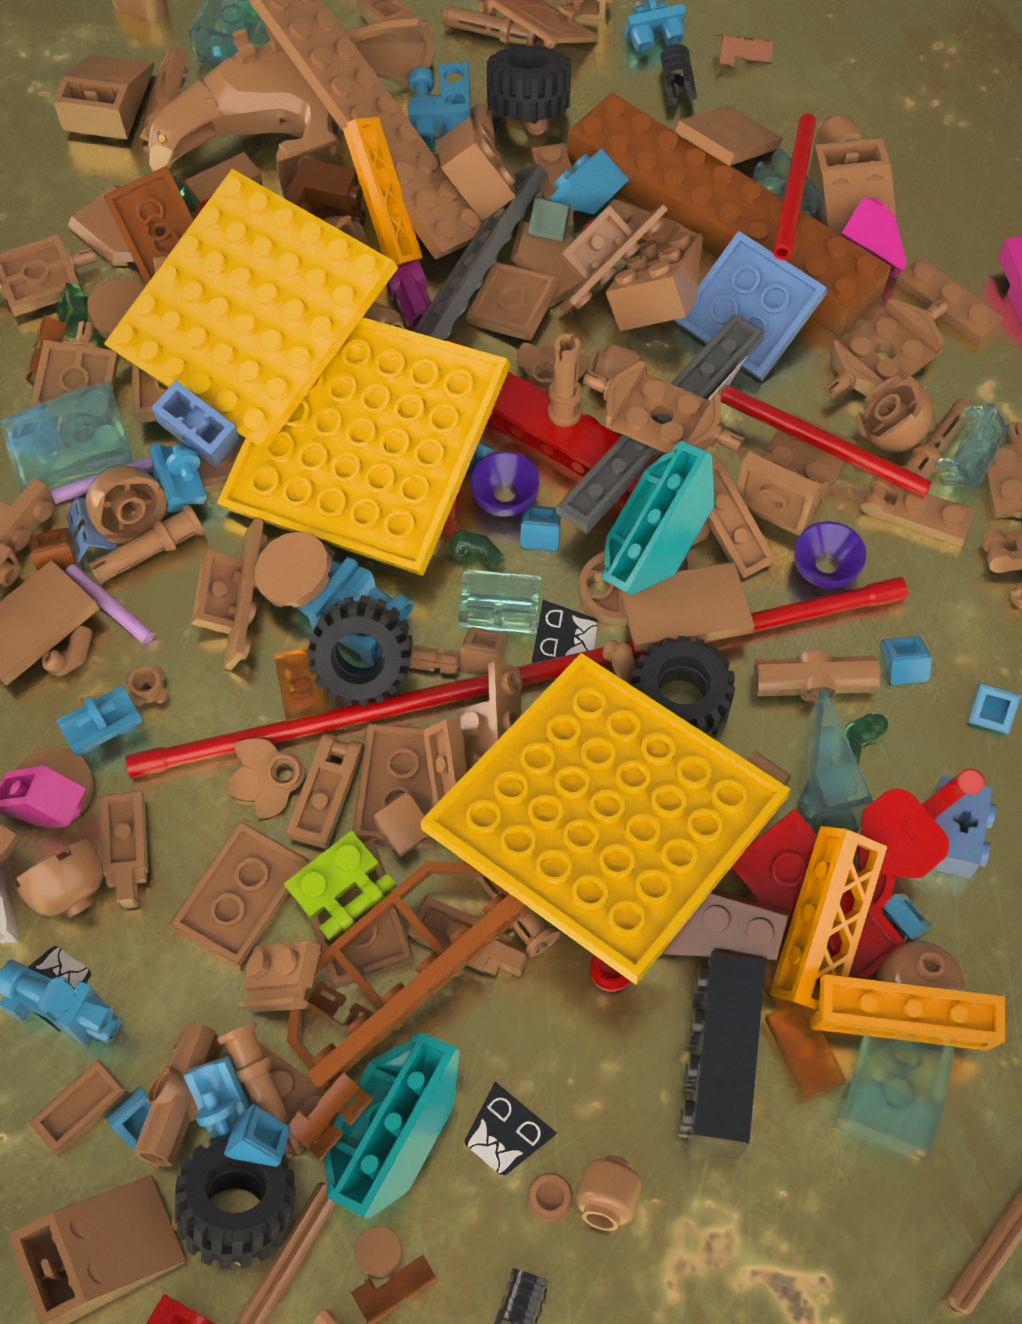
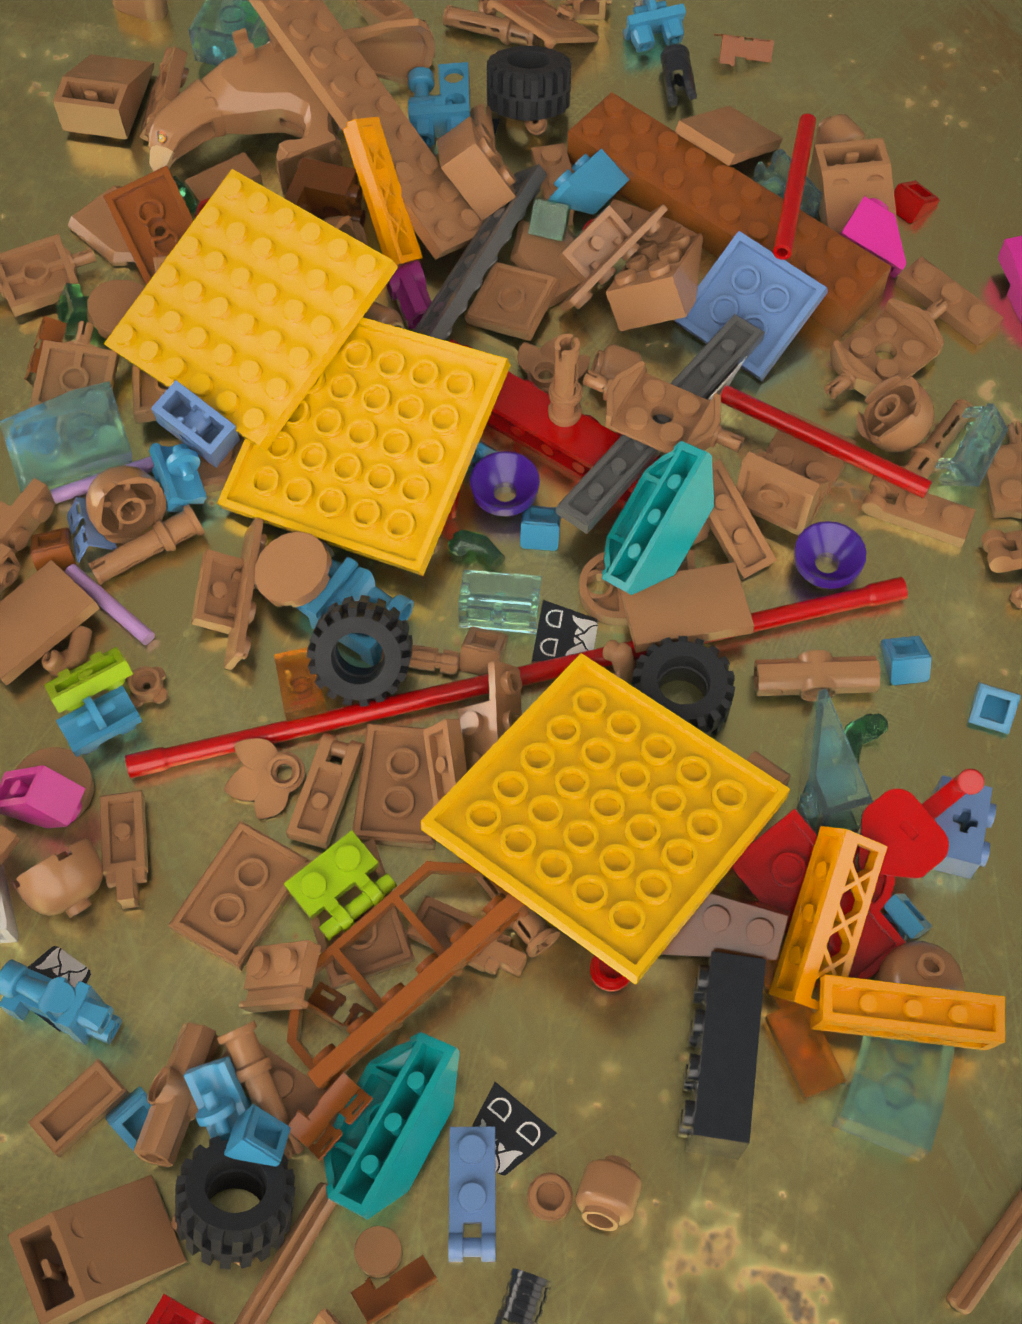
(100, 673): none -> lime plate
(401, 824): medium nougat slope -> none
(472, 1192): none -> medium blue plate
(913, 201): none -> red slope

